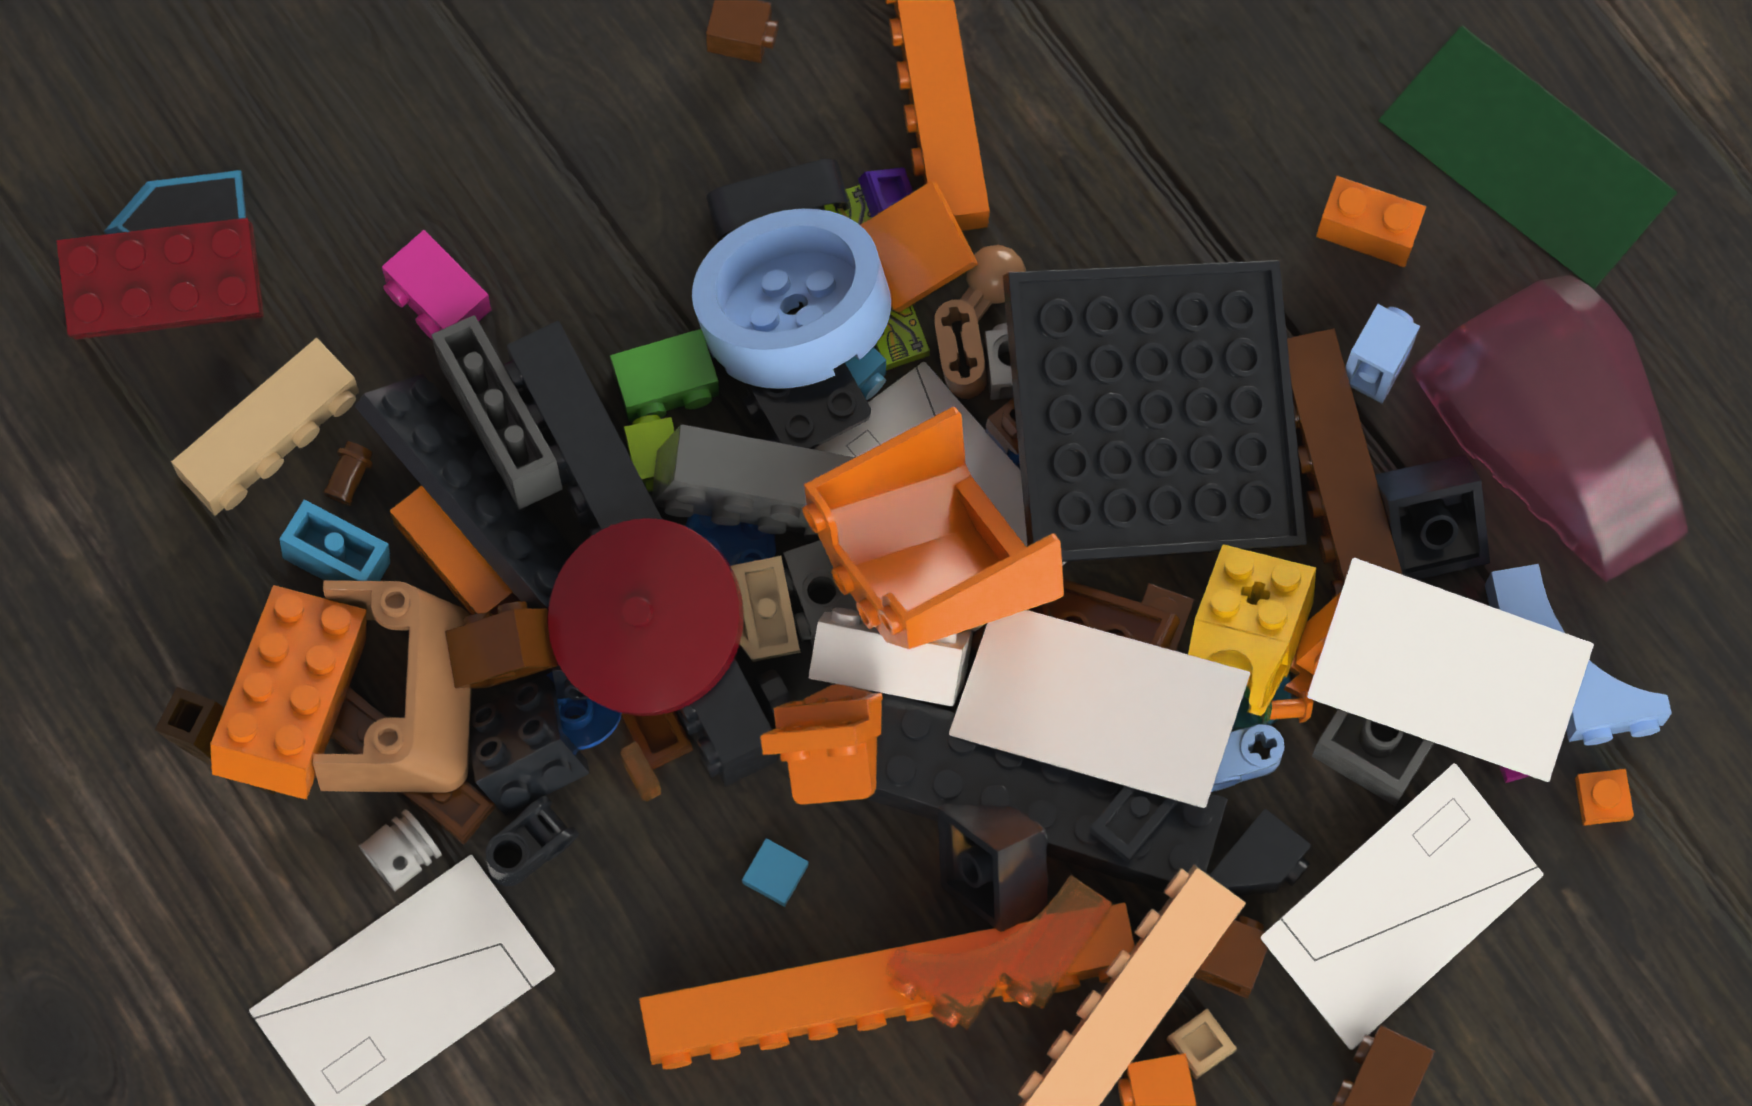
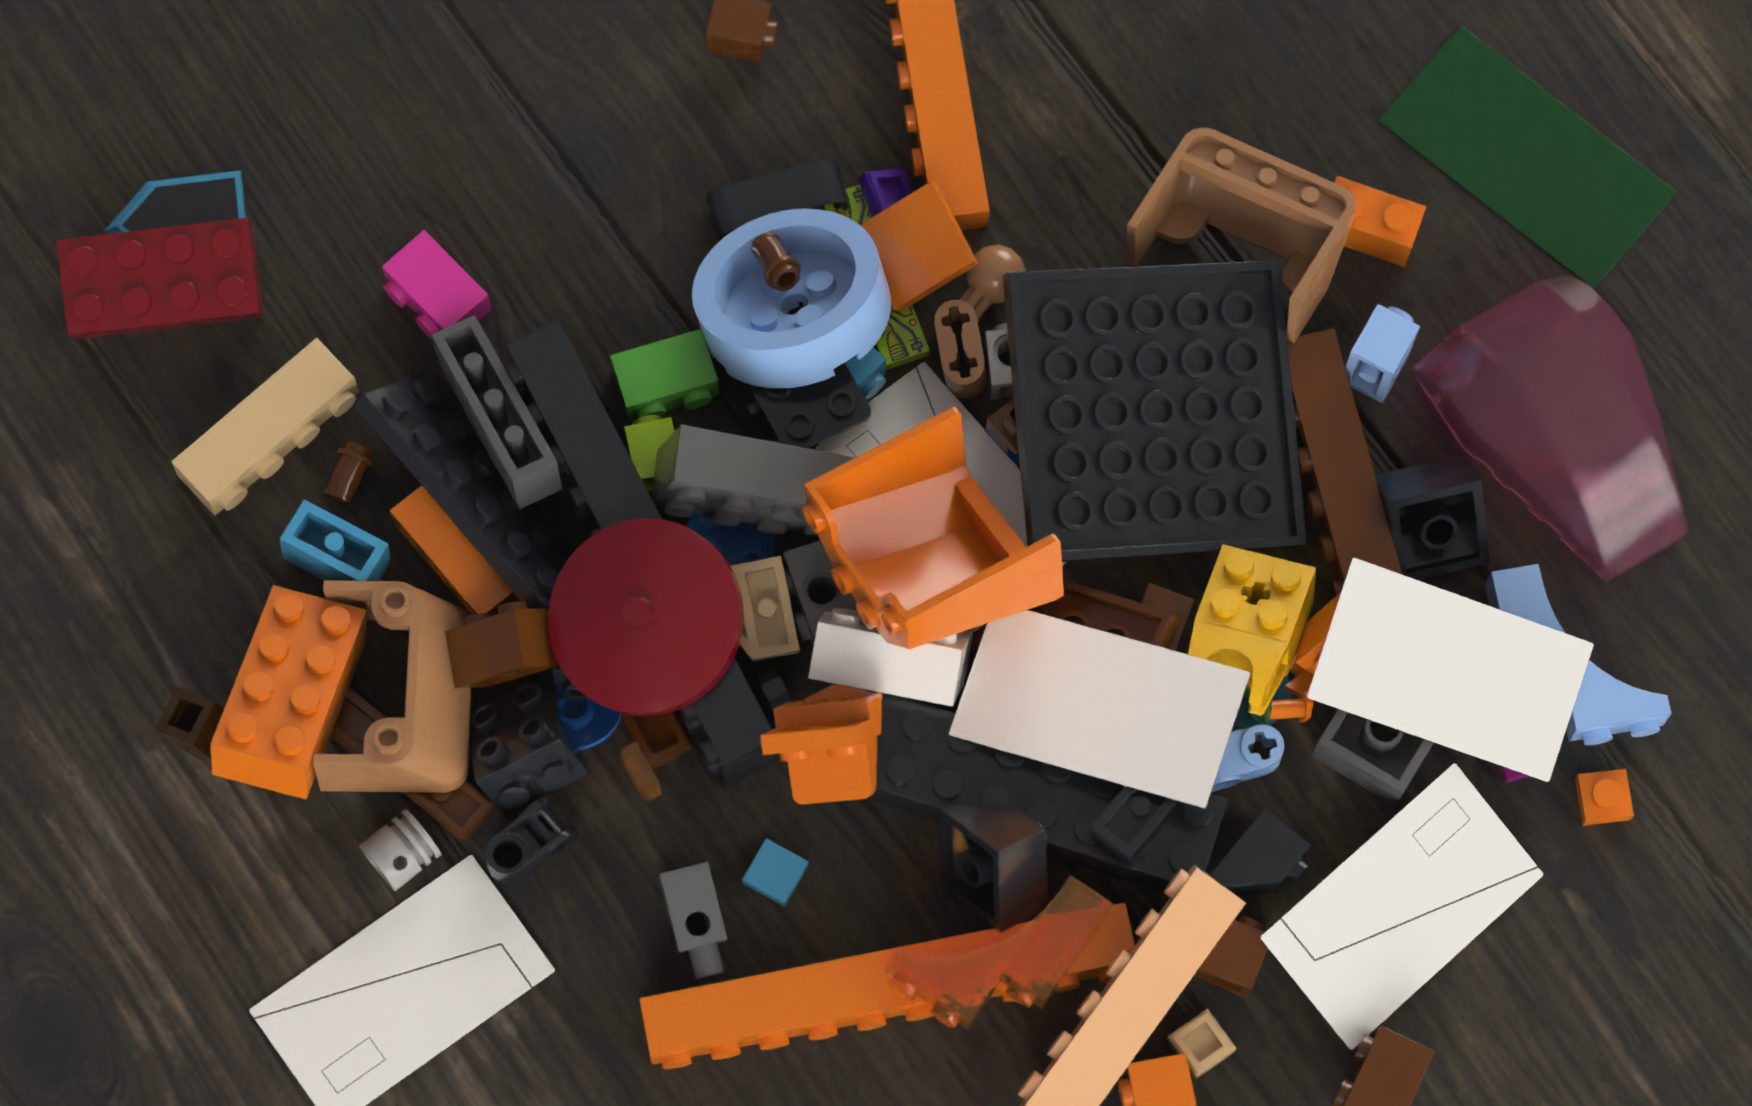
(691, 893): none -> dark grey torso
(780, 268): none -> reddish brown pin
(1255, 199): none -> medium nougat windscreen

